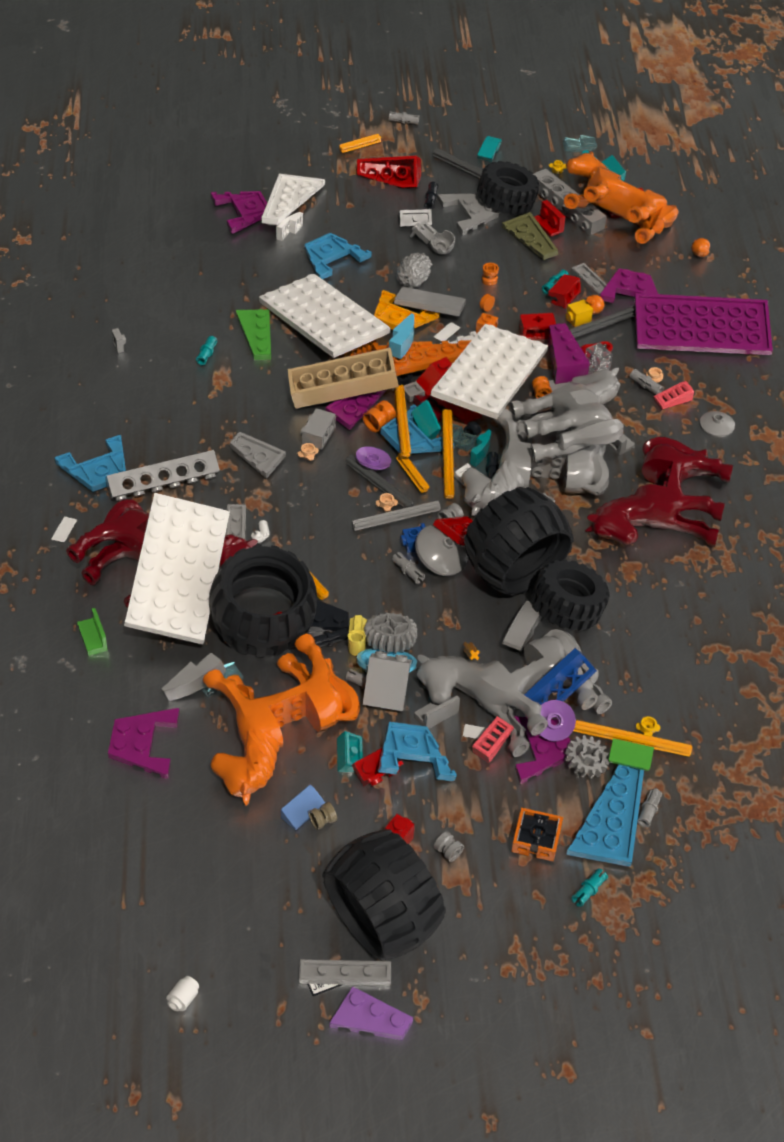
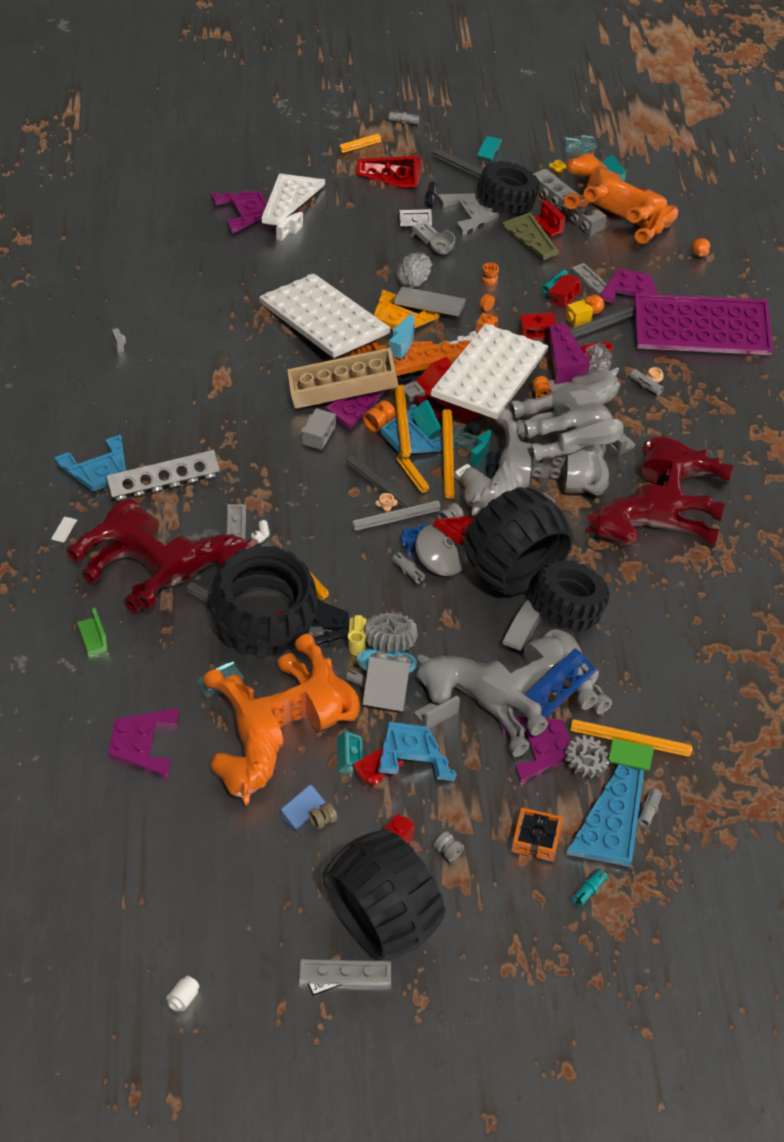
(177, 568): white plate -> none
(191, 678): light grey slope -> none
(206, 350): teal pin -> none
(256, 331): bright green wing -> none
(257, 453): light grey wing -> none
(308, 451): light nougat plate -> none
(330, 248): dark azure wing -> none
(371, 1015): medium lavender wing -> none
(373, 458): medium lavender dish -> none
(446, 332): white sticker -> none
(471, 651): light orange axle -> none
(475, 731): white sticker -> none
(497, 743): coral slope -> none
(565, 716): medium lavender dish -> none
(648, 722): yellow plate -> none
(685, 395): coral slope -> none
(717, 424): light grey dish -> none

